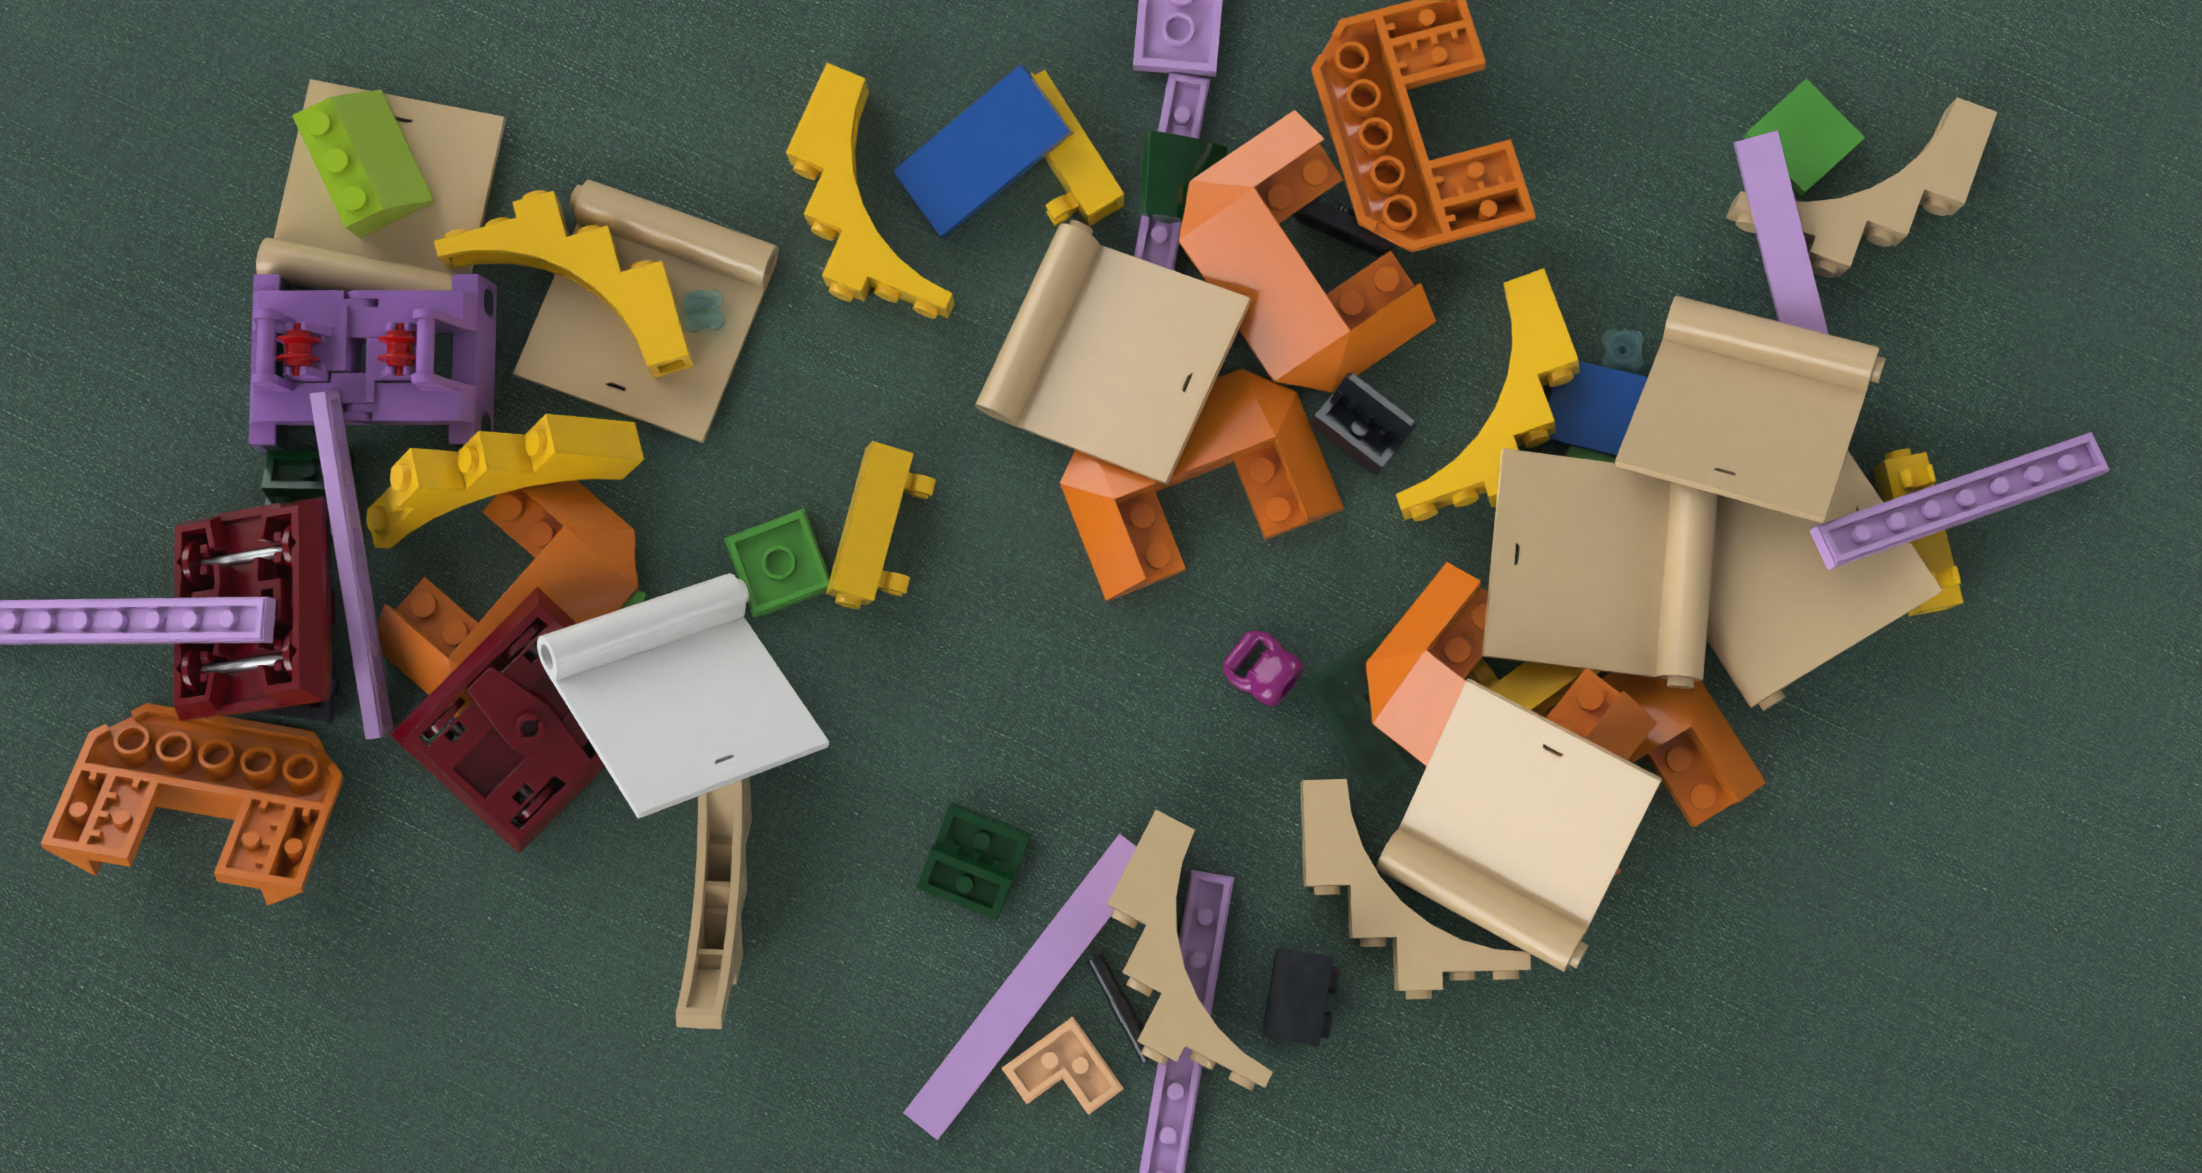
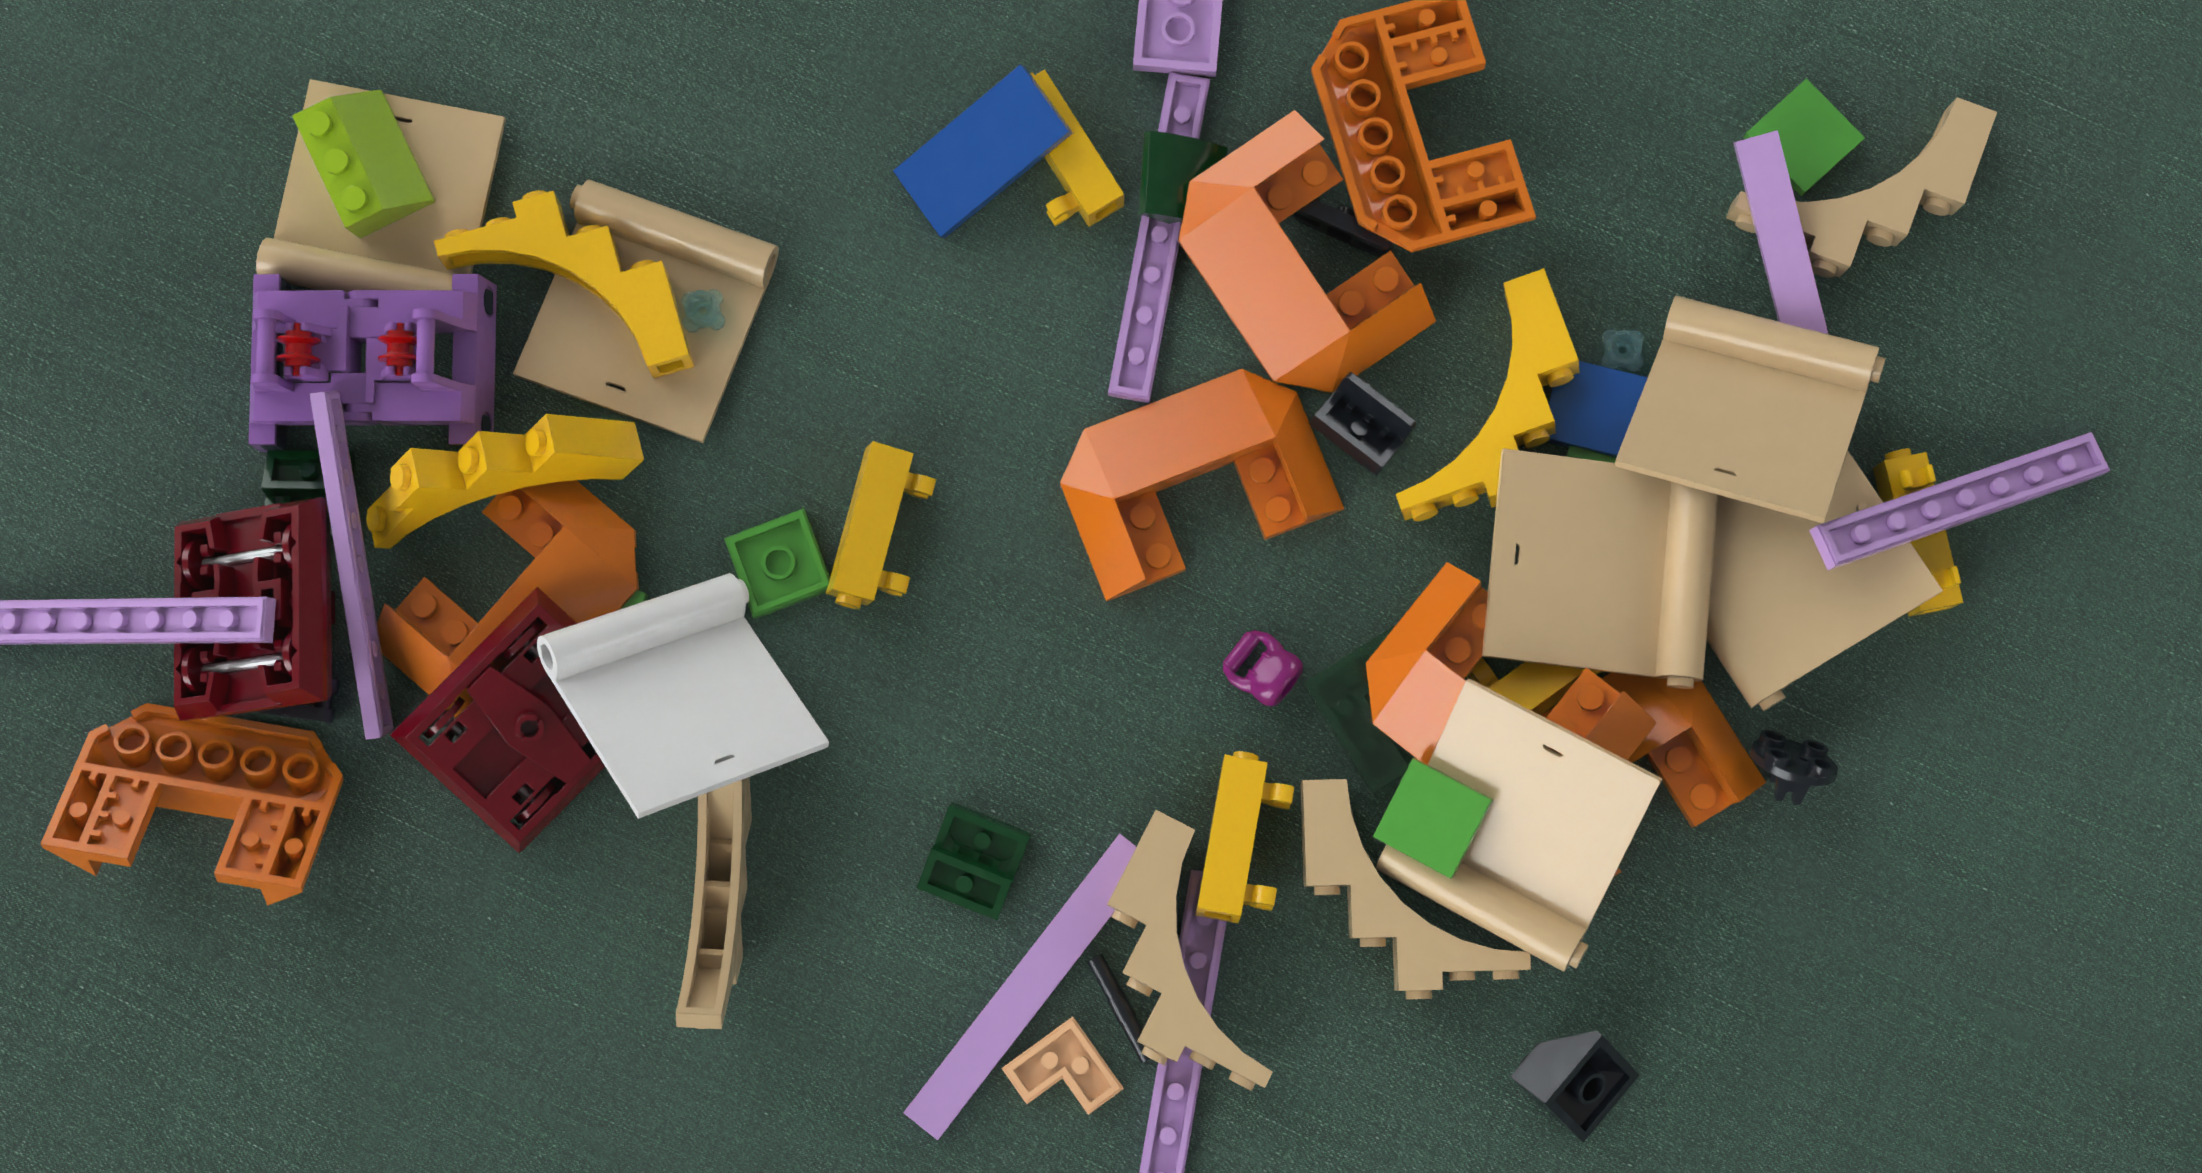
(861, 258): yellow arch -> none
(1109, 352): tan door -> none
(1232, 838): none -> yellow brick
(1299, 997): black slope -> none
(1432, 818): none -> bright green tile
(1576, 1079): none -> black slope
(1793, 764): none -> black plate

